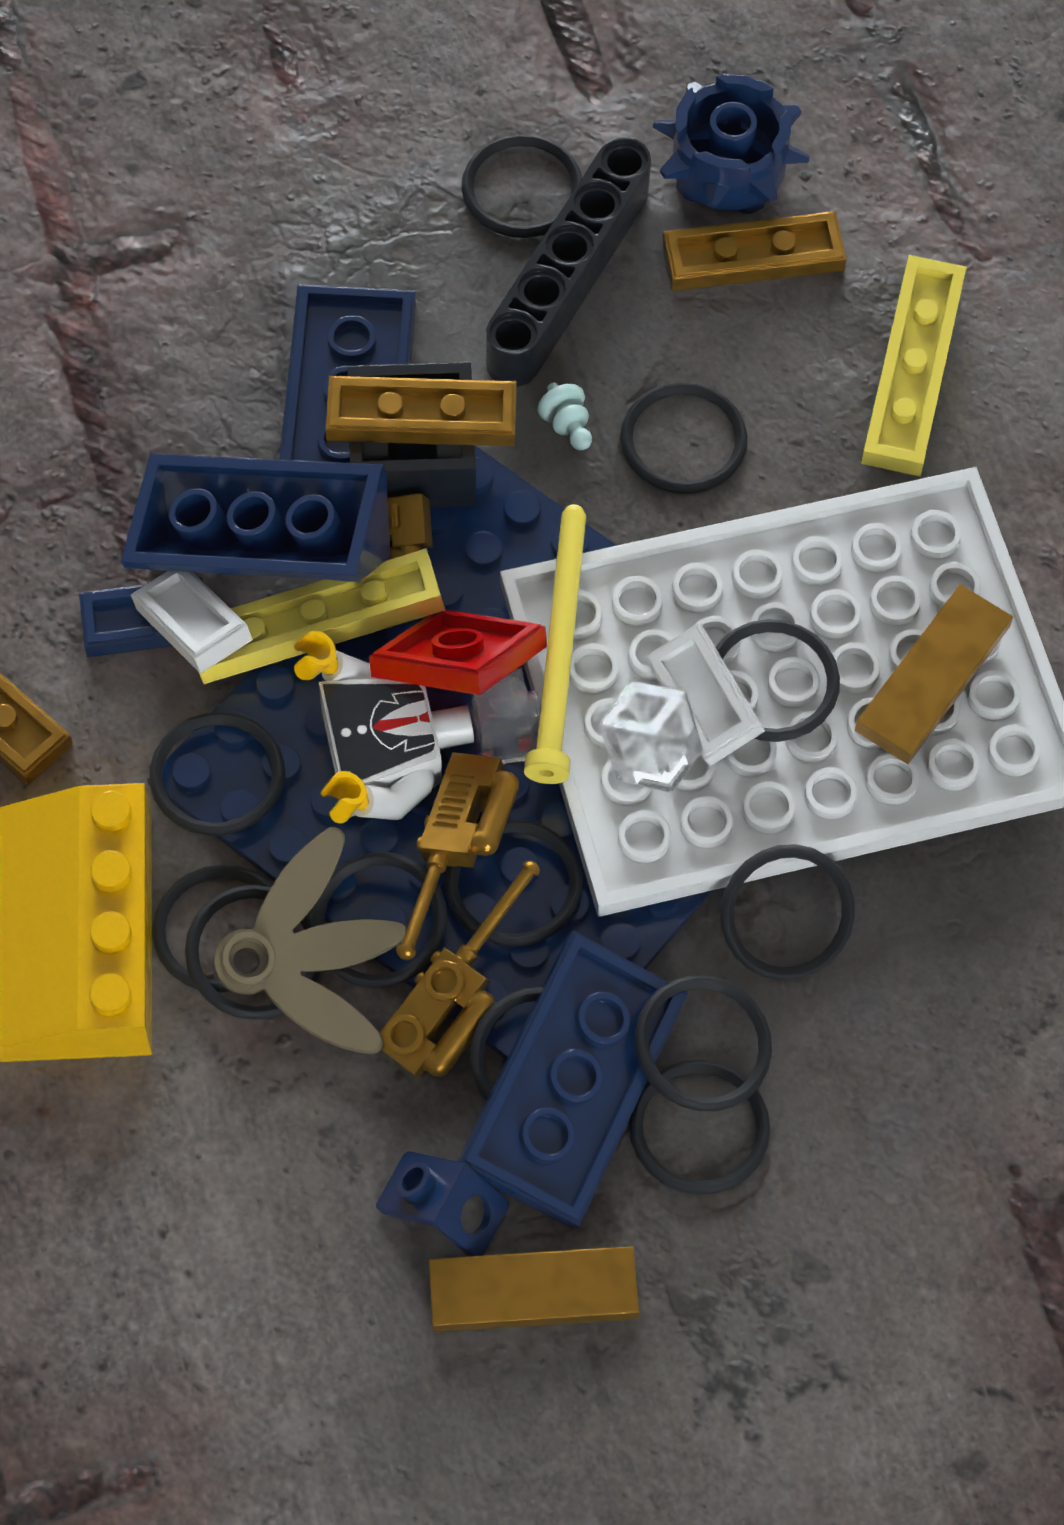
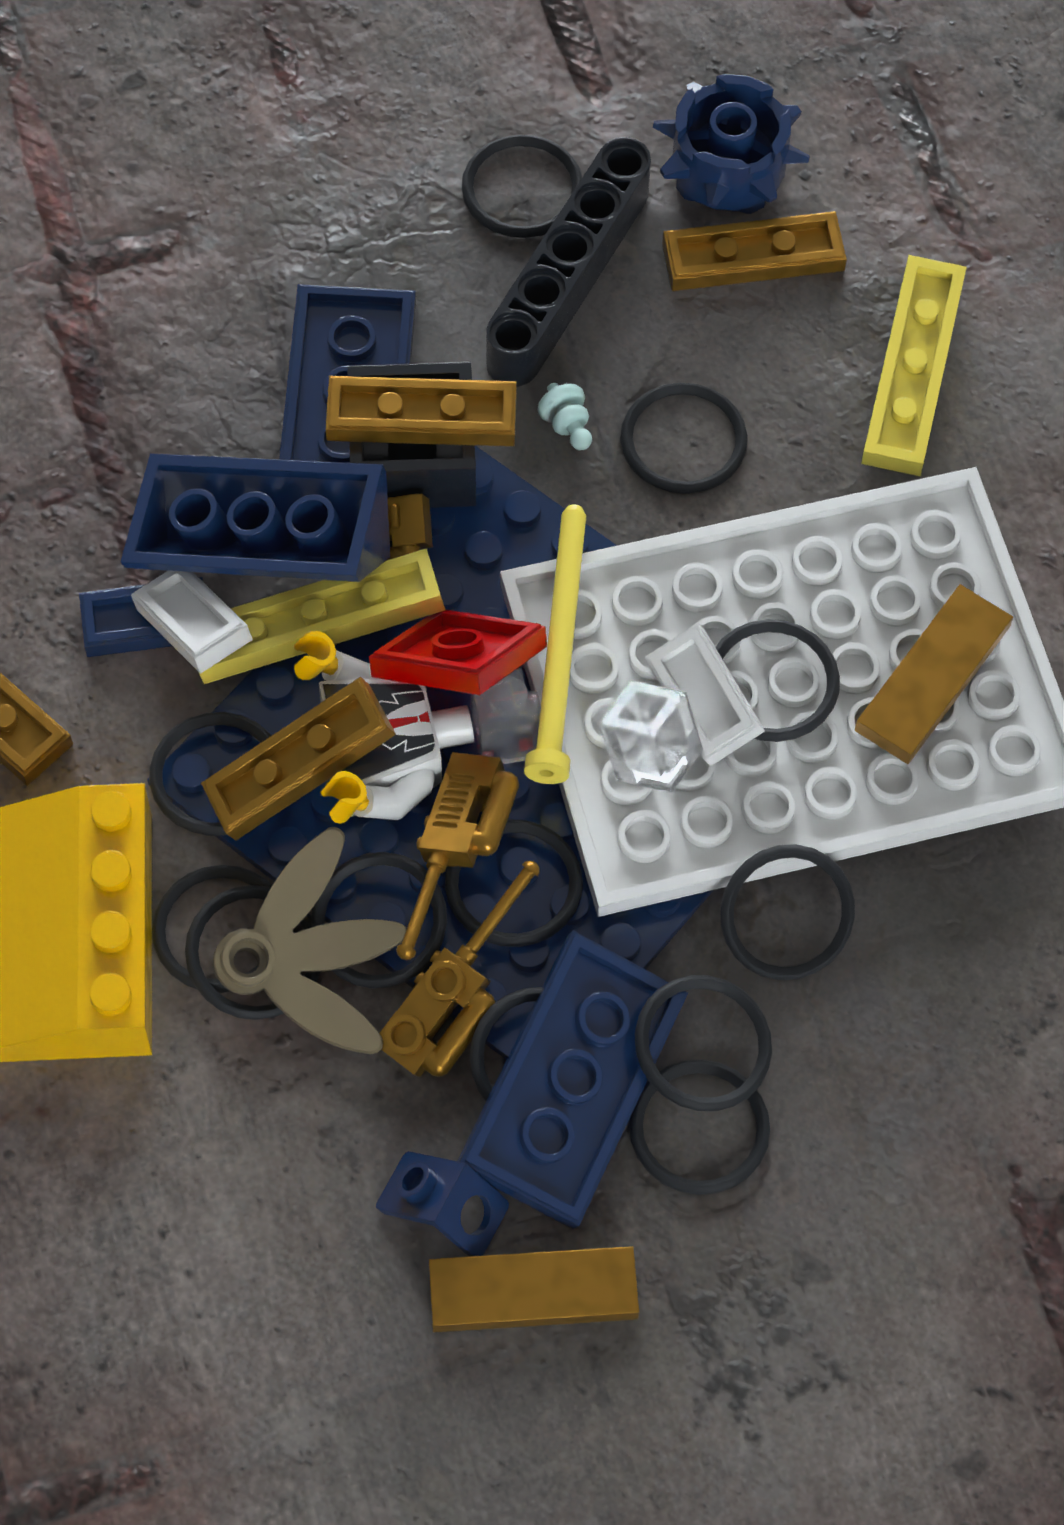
(298, 758): none -> pearl gold tile

